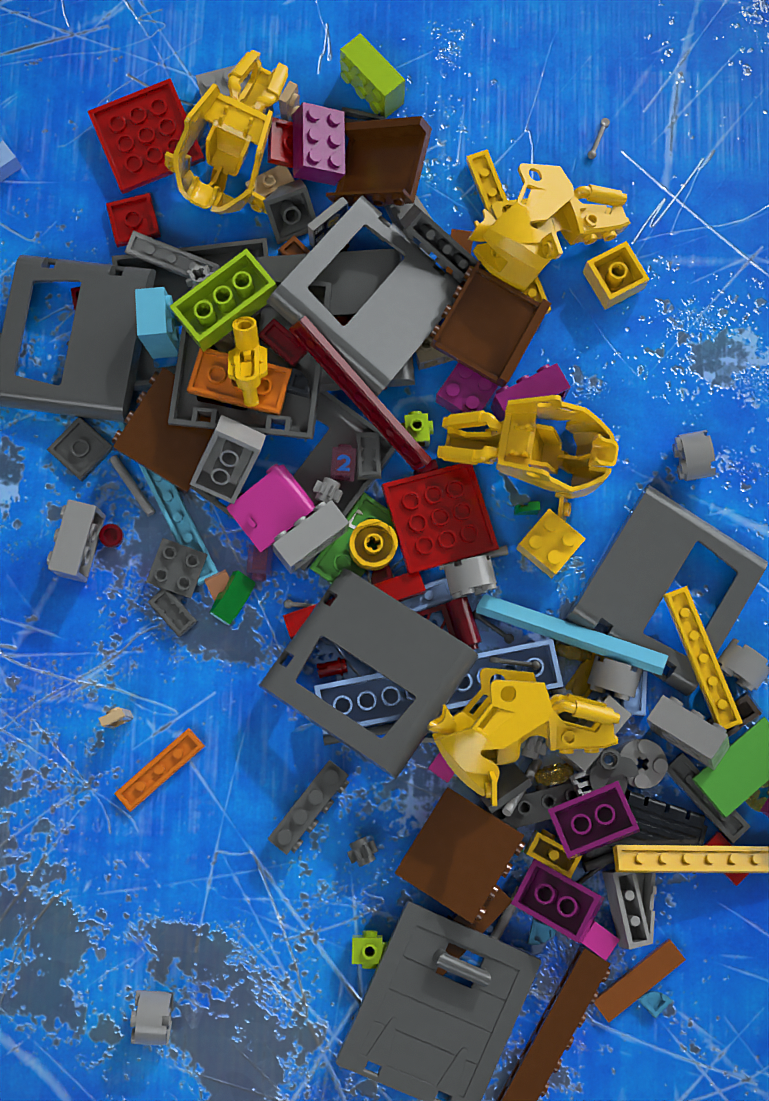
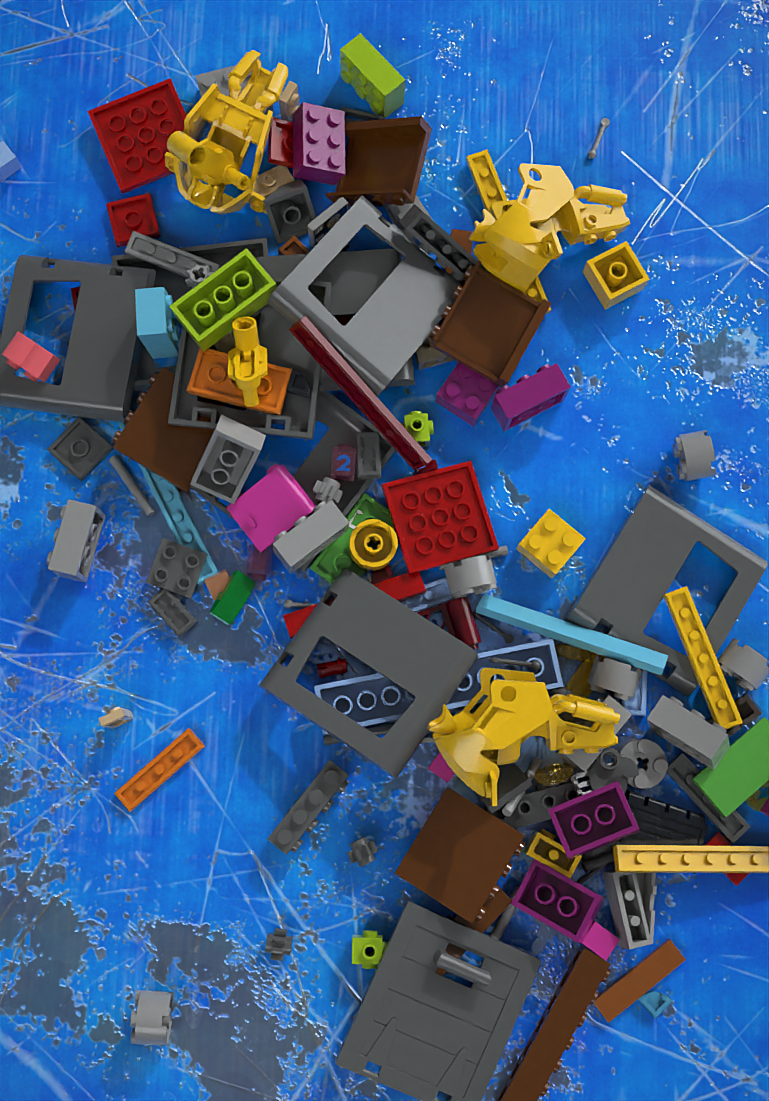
(31, 357): none -> coral brick
(111, 536): dark red tile -> none
(207, 160): none -> yellow piece
(278, 944): none -> dark grey gear
(282, 342): dark red tile -> none
(522, 443): yellow piece -> none
(531, 509): green tile -> none
(533, 747): light grey gear -> none
(540, 933): dark azure tile -> none

